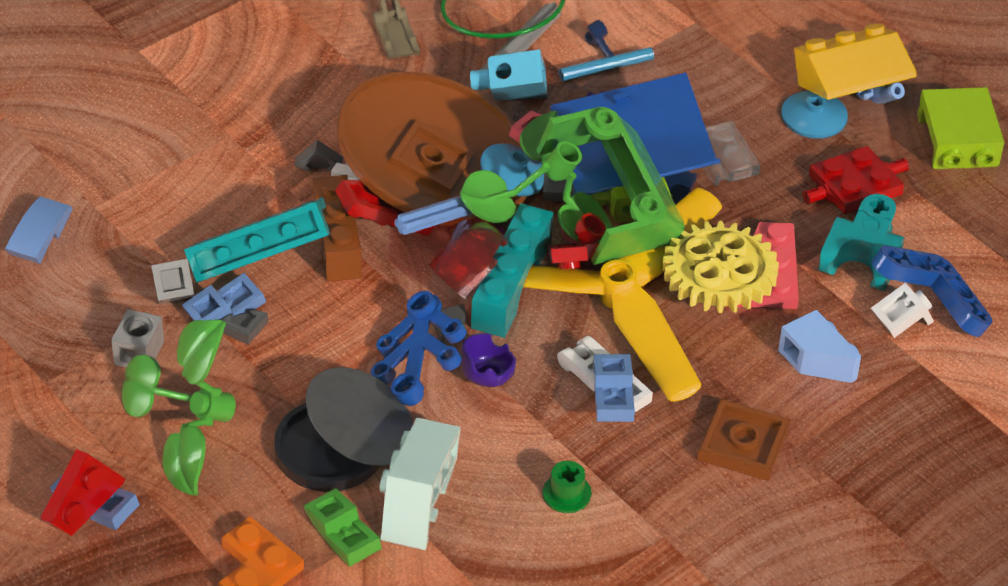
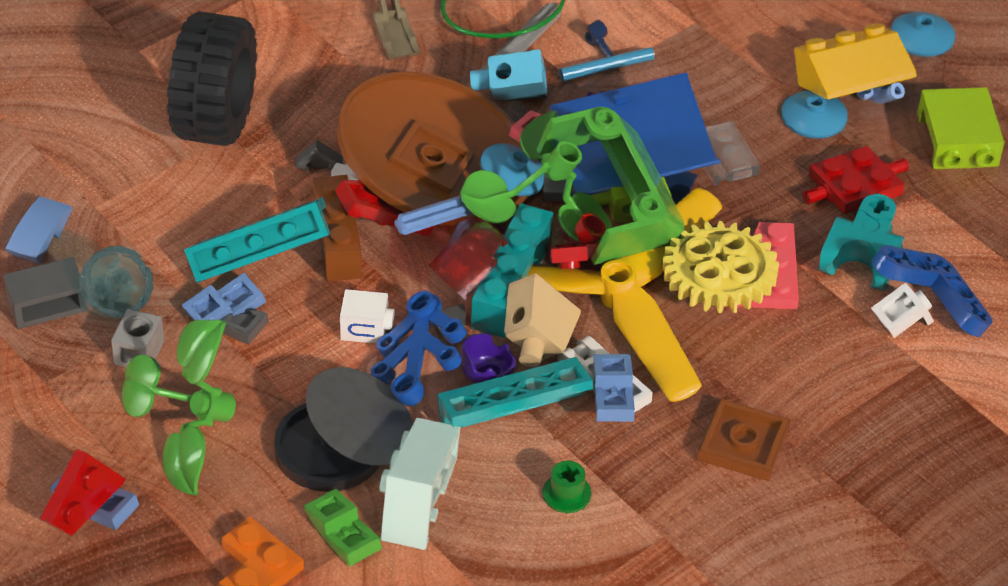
(44, 292): none -> dark grey brick
(115, 282): none -> clear light blue cylinder
(172, 281): light grey brick -> none
(212, 78): none -> black tyre
(365, 316): none -> white brick
(513, 393): none -> teal fence
(538, 319): none -> tan torso
(819, 349): light blue slope -> none
(924, 33): none -> dark azure dish

